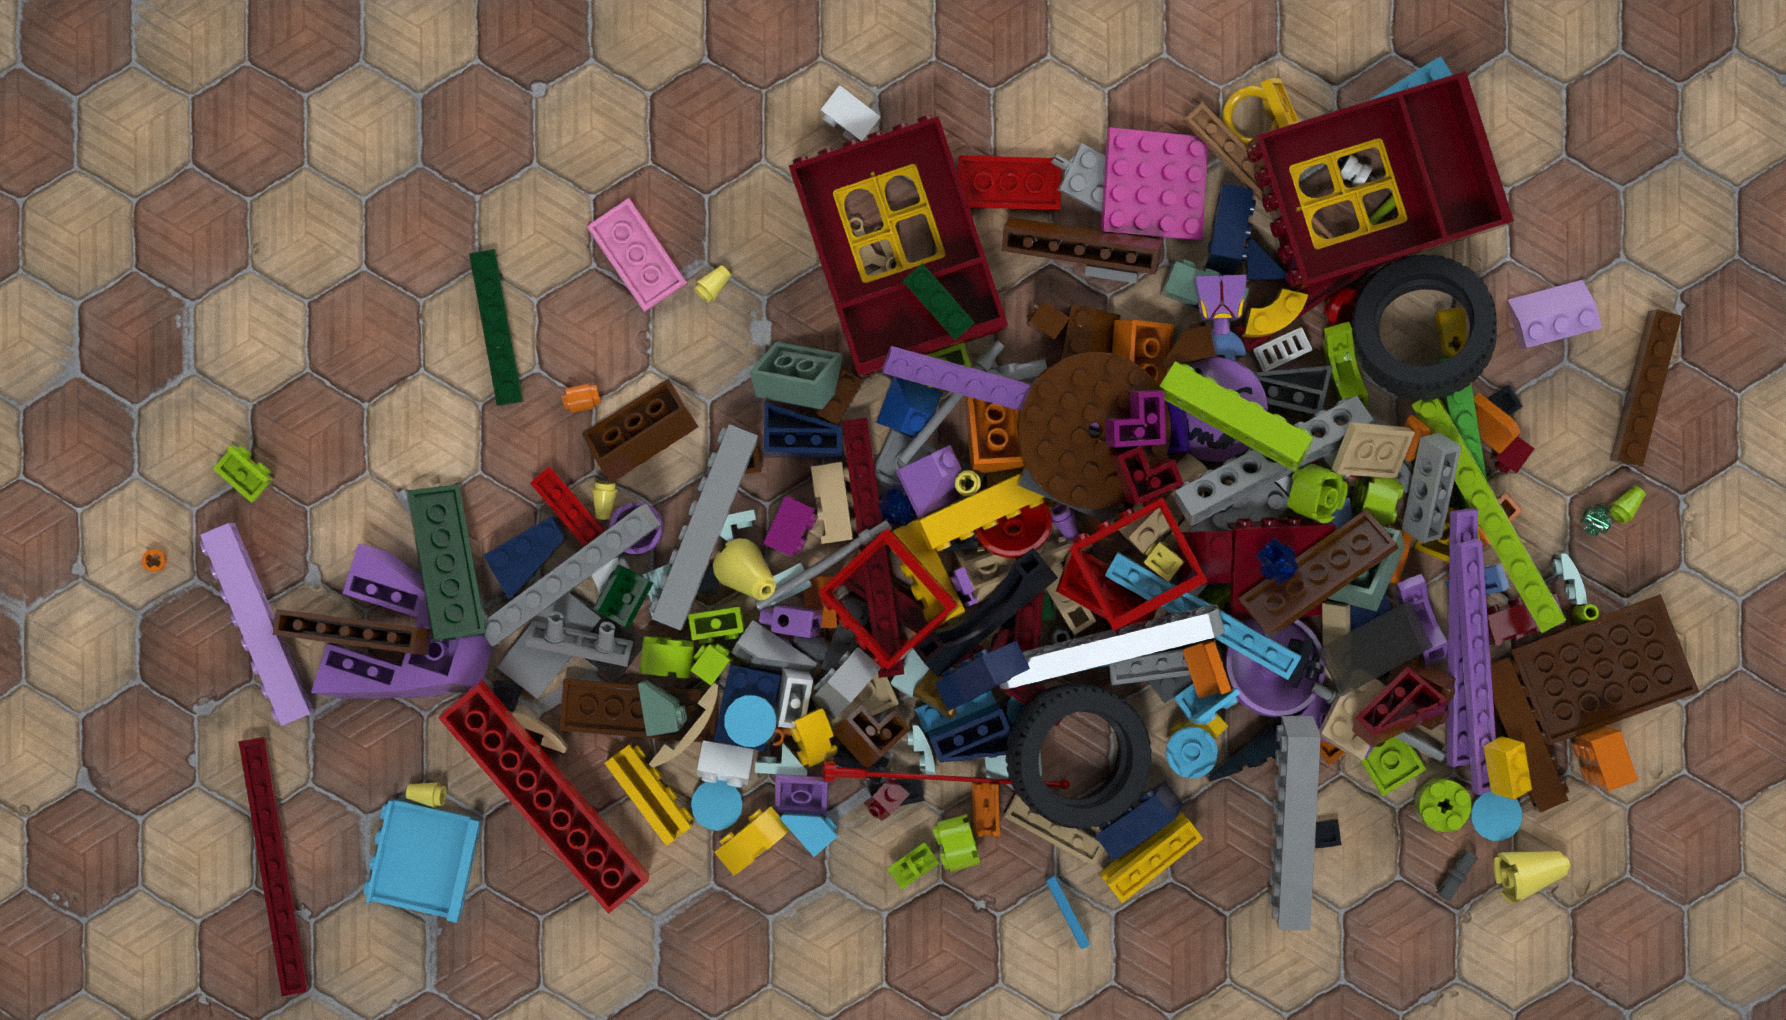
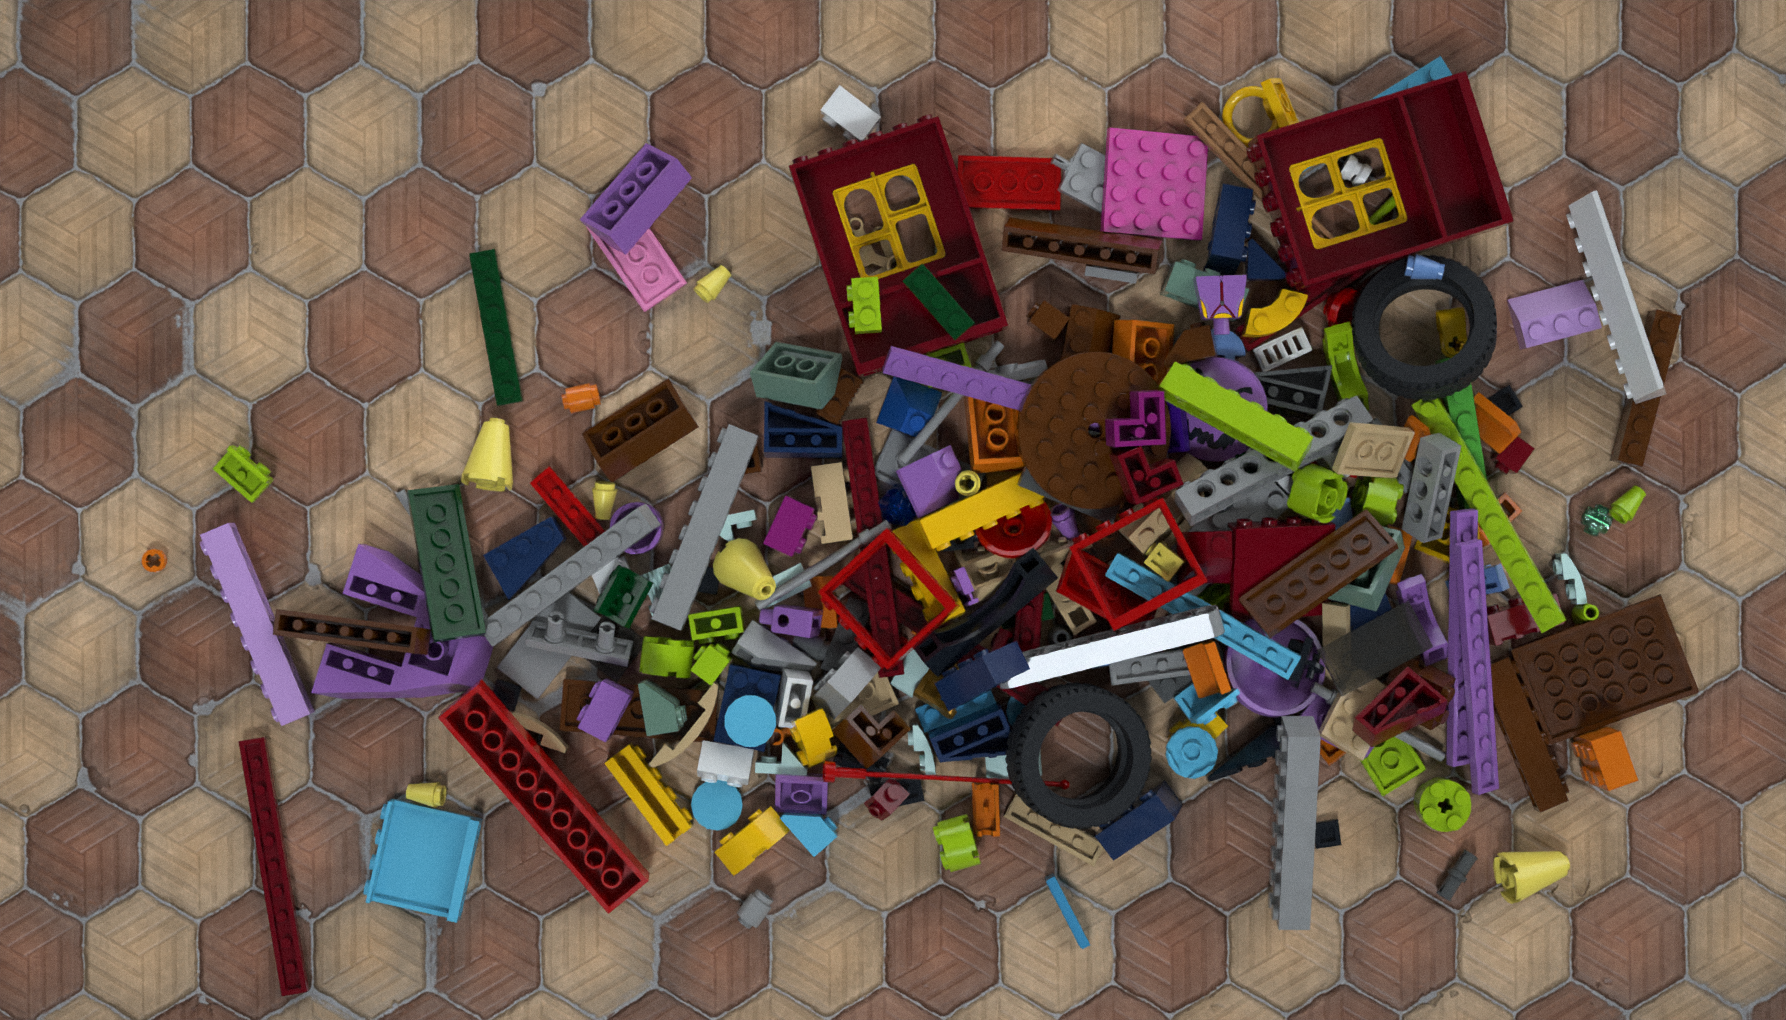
(490, 458): none -> light yellow cone
(605, 709): none -> medium lavender brick
(636, 198): none -> medium lavender slope
(754, 909): none -> light grey brick
(866, 305): none -> lime brick
(913, 865): lime hips -> none
(1150, 857): yellow brick -> none
(1277, 561): clear blue brick -> none
(1423, 268): none -> medium blue cone
(1495, 816): medium azure tile -> none
(1507, 767): yellow brick -> none
(1616, 299): none -> white slope

